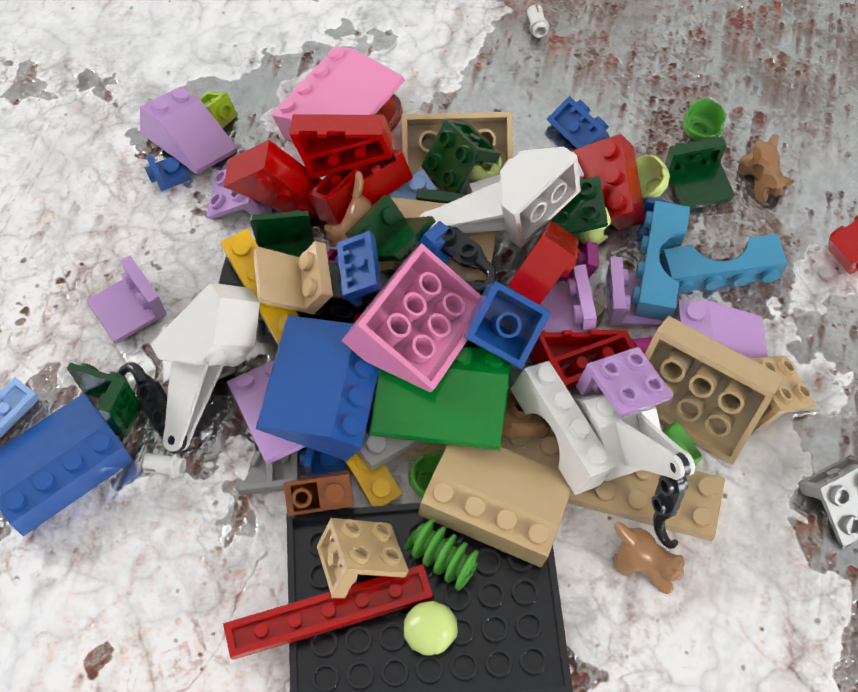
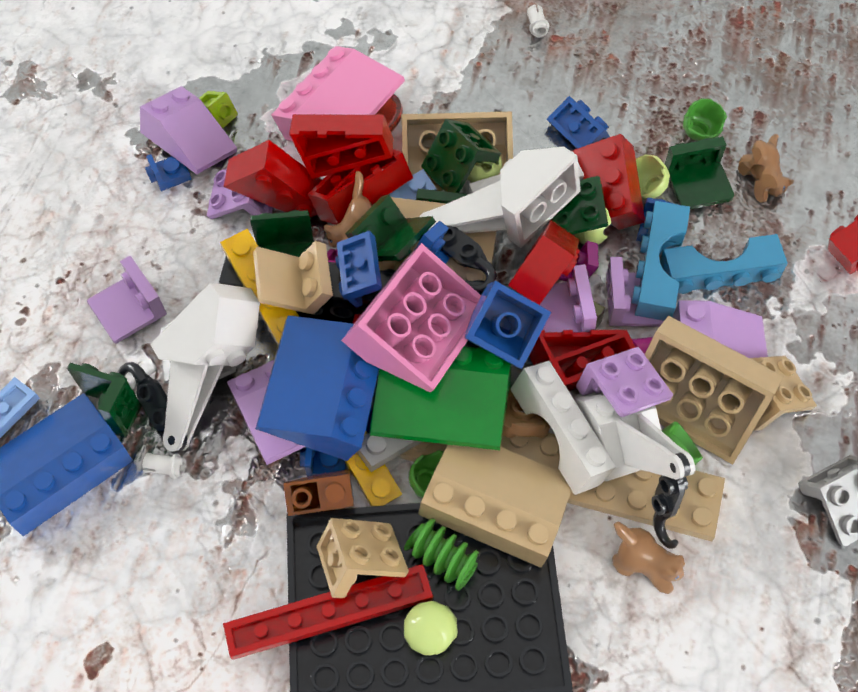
(271, 476): light grey wing -> none

